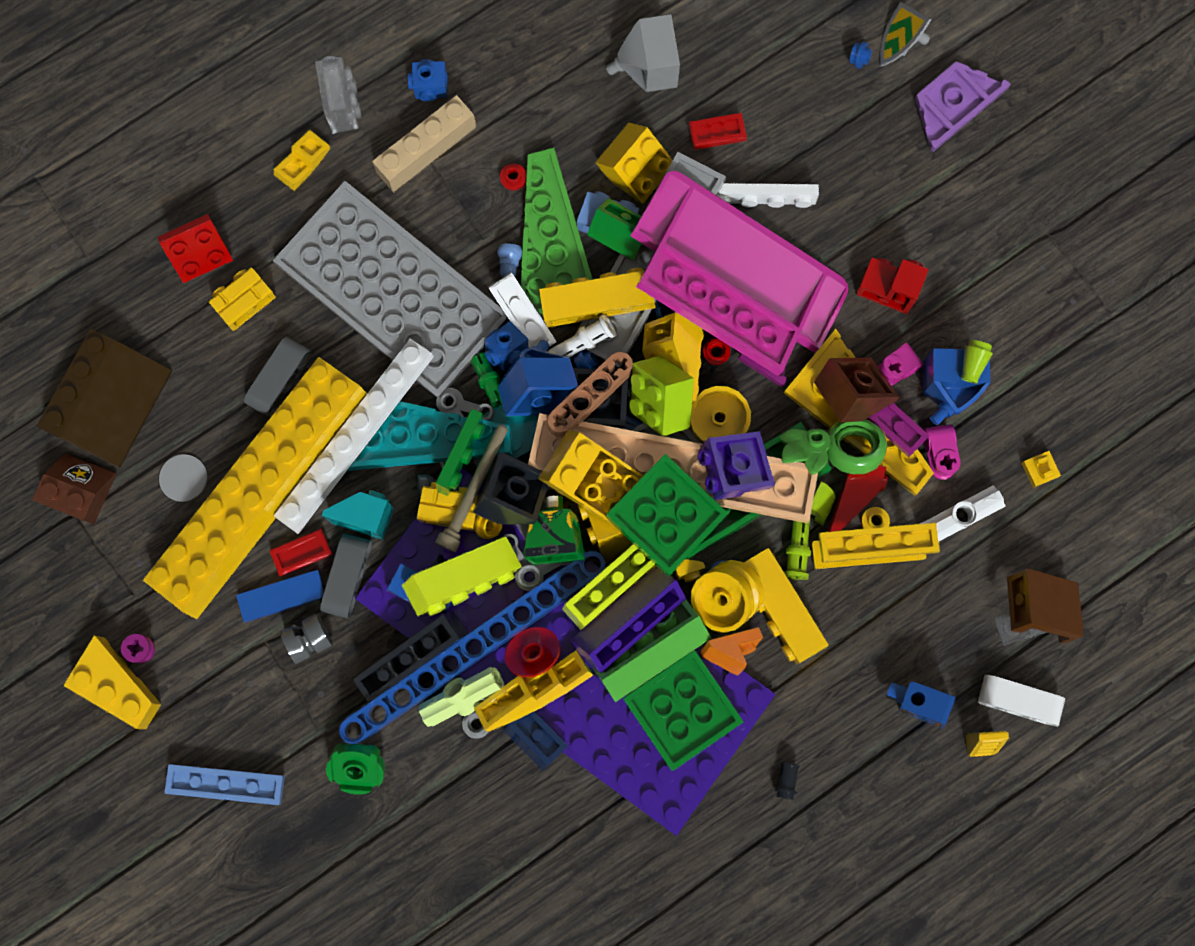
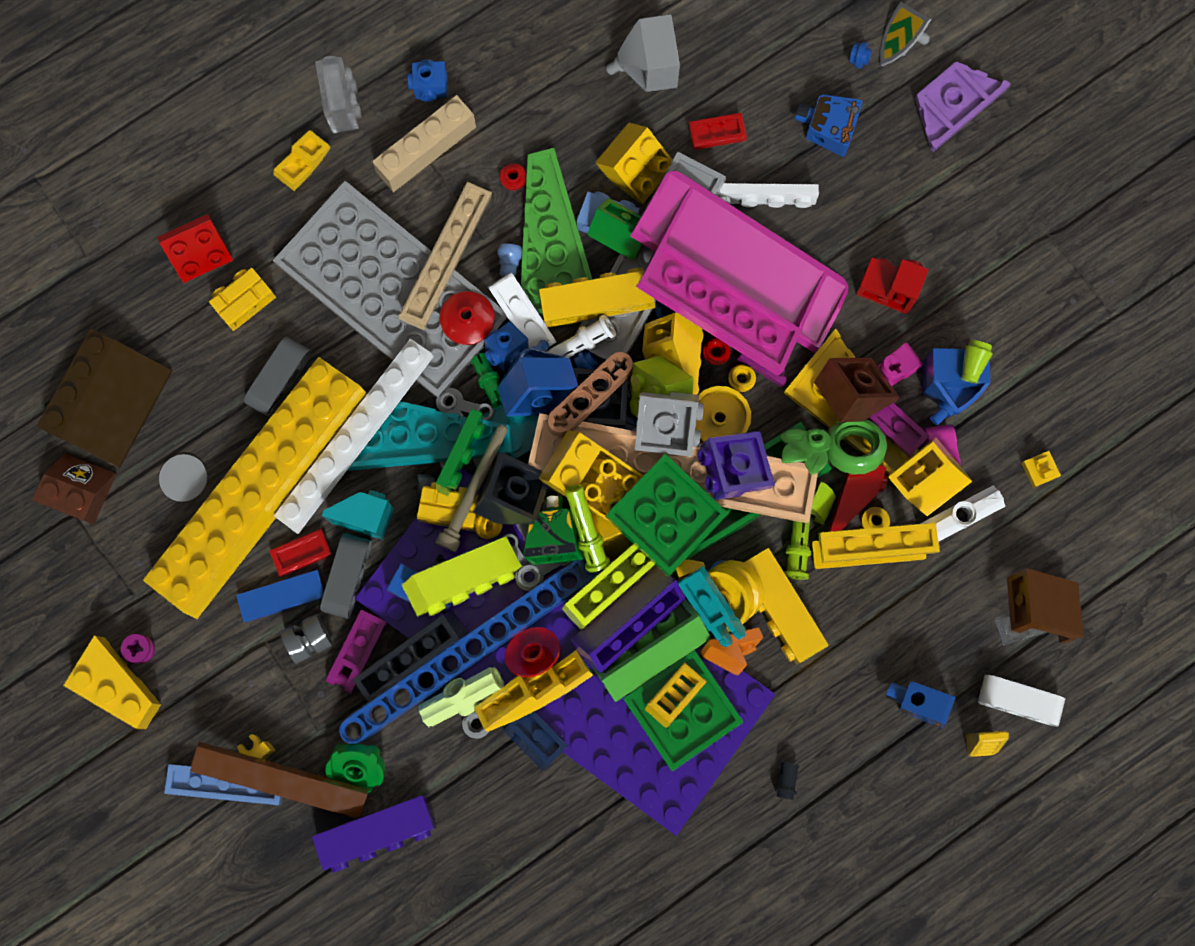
(259, 750): none -> yellow tile
(278, 780): none -> reddish brown tile
(357, 650): none -> magenta plate
(374, 832): none -> dark purple brick
(445, 256): none -> tan tile
(469, 330): none -> red dish
(589, 539): none -> lime pin
(658, 712): none -> yellow slope
(668, 423): none -> light grey plate
(711, 606): none -> teal hinge
(742, 370): none -> yellow plate
(831, 122): none -> blue torso
(930, 477): none -> yellow slope

